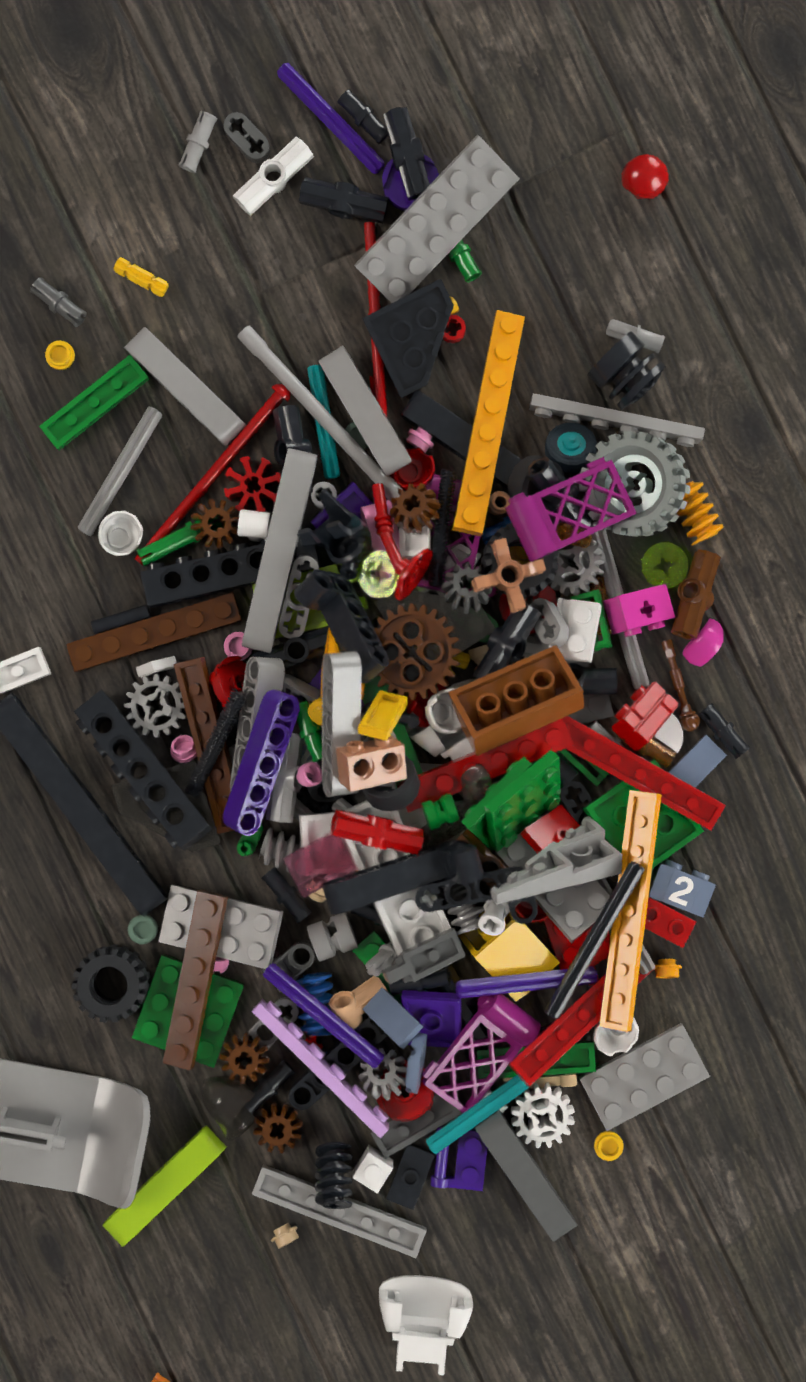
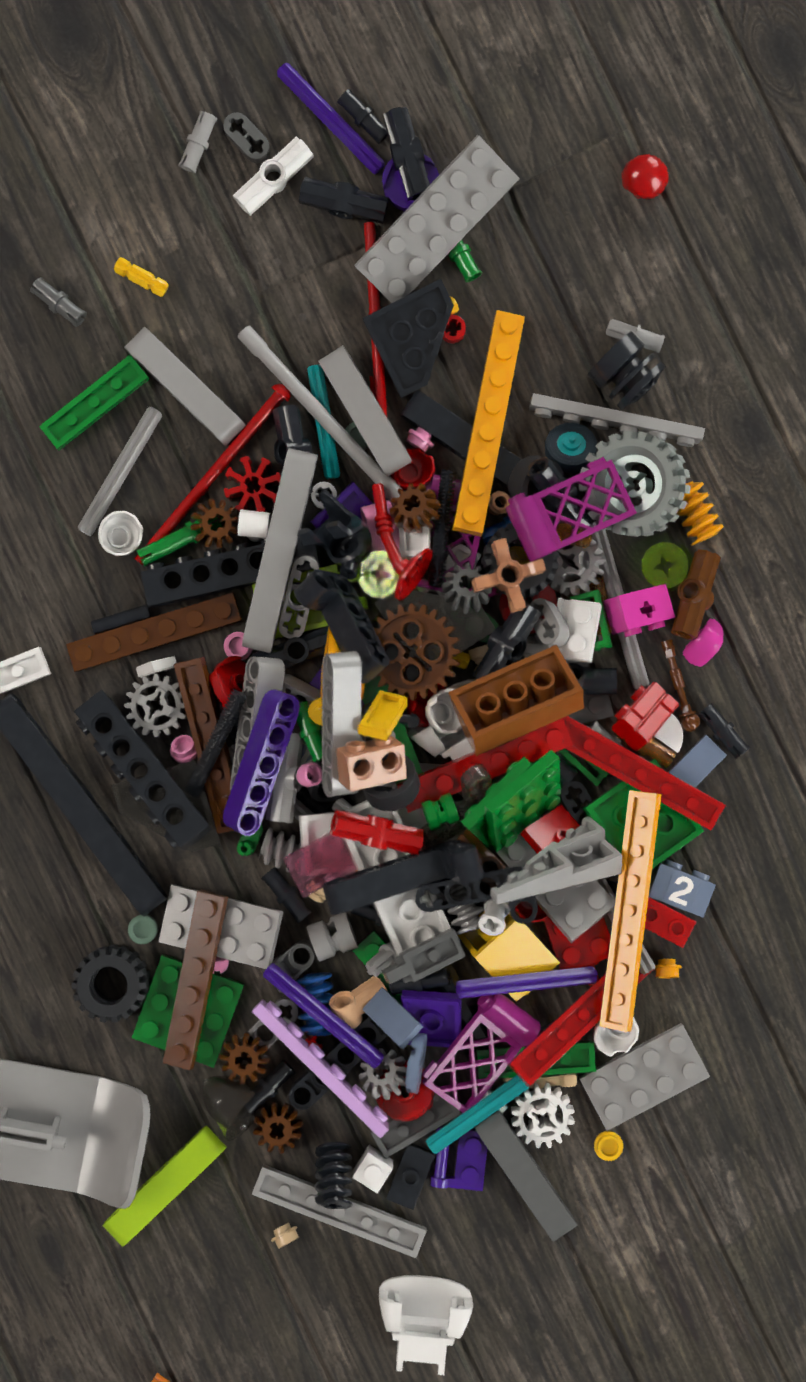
(60, 355): yellow plate -> none
(594, 939): black axle -> none

